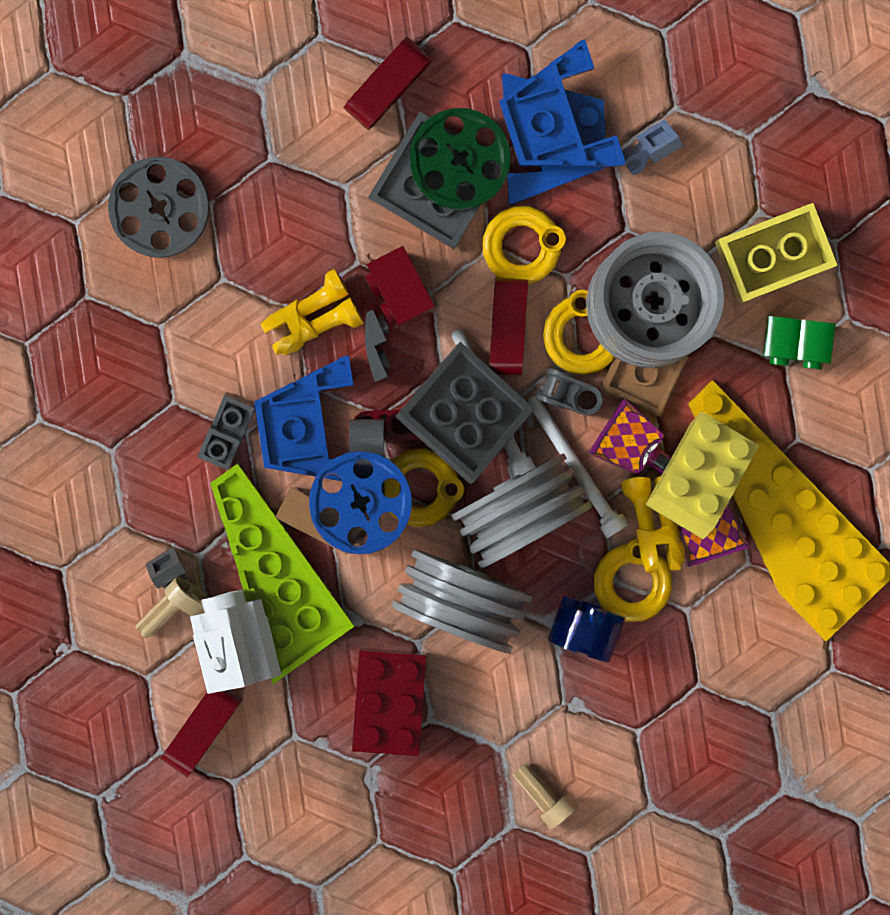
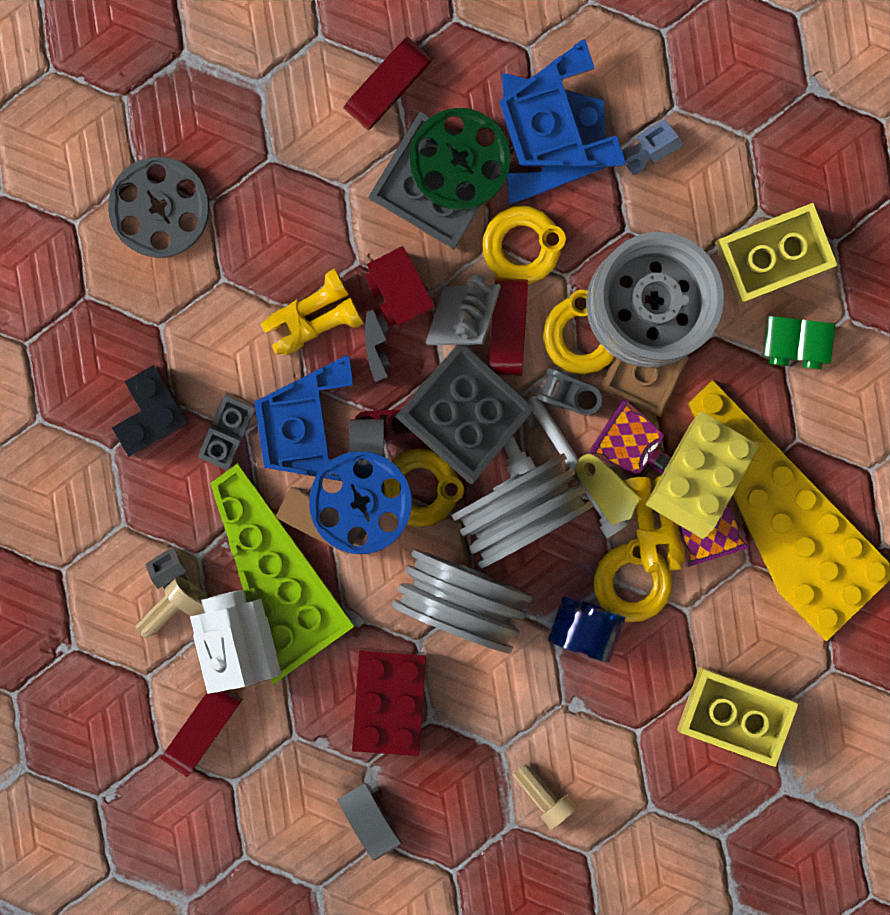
(158, 416): none -> black brick
(369, 822): none -> dark grey slope
(464, 313): none -> light grey hinge
(607, 489): none -> light yellow piece
(737, 716): none -> light yellow brick

